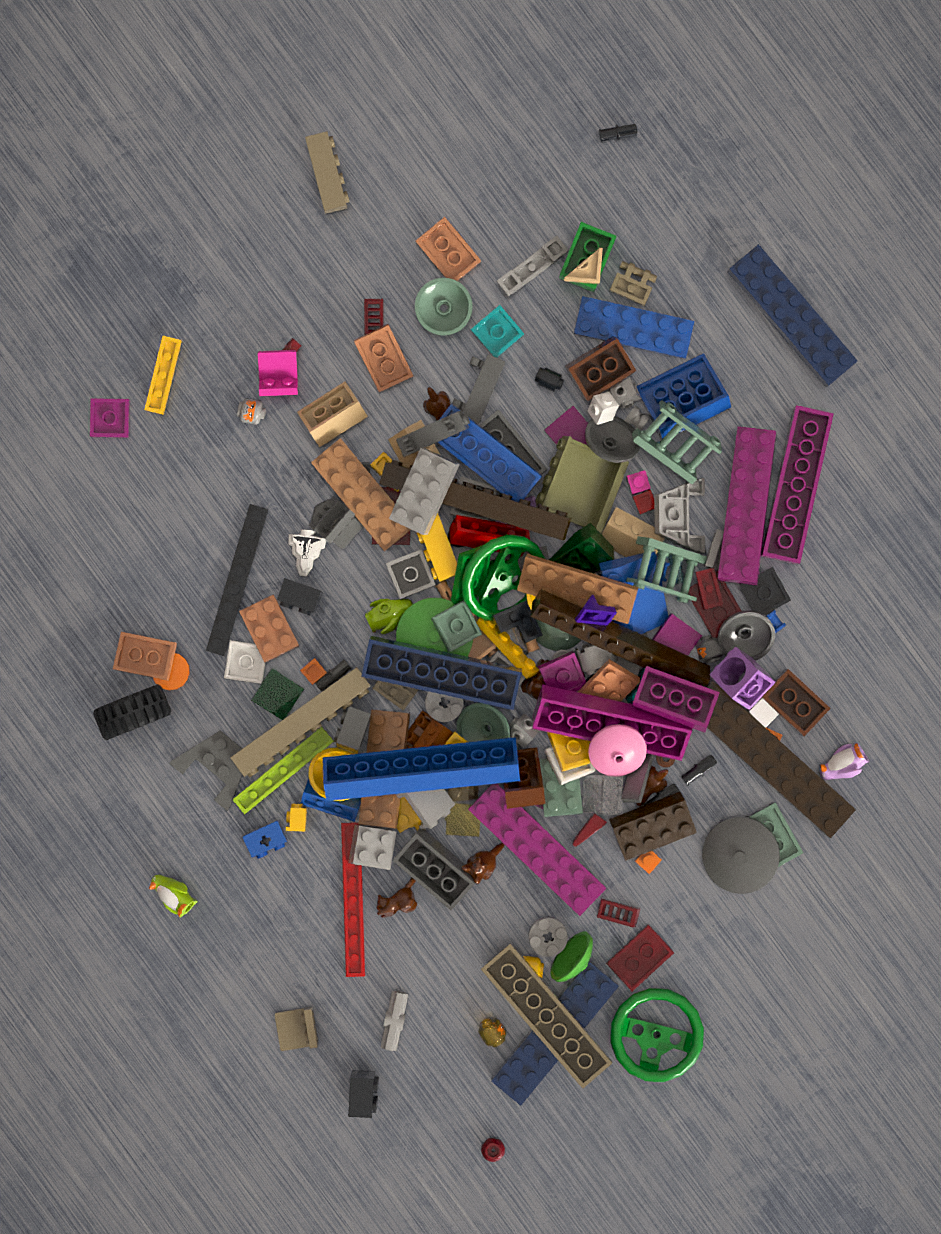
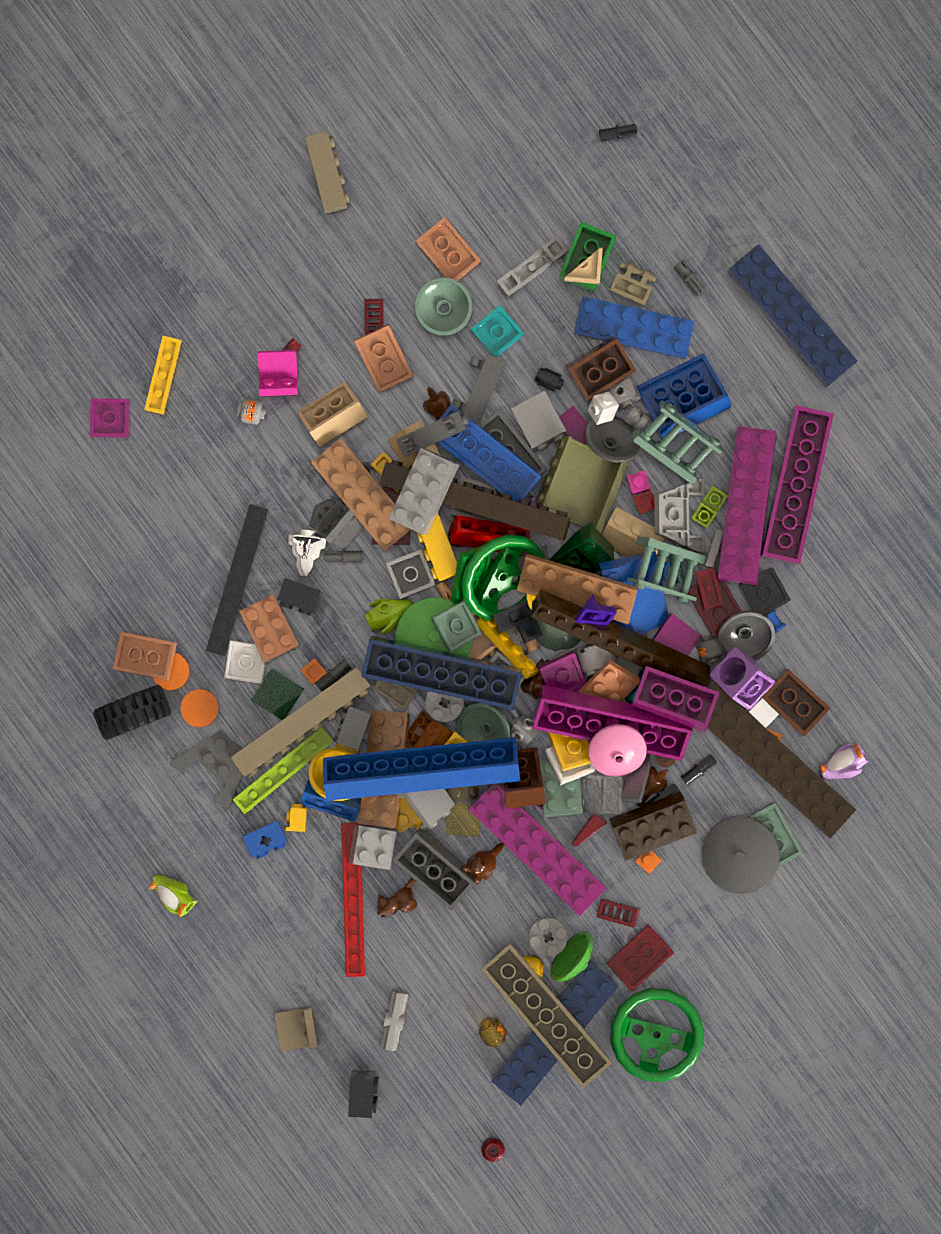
(199, 708): none -> orange tile
(343, 556): none -> dark grey axle
(539, 421): none -> light grey brick
(690, 277): none -> dark grey axle
(709, 506): none -> lime slope

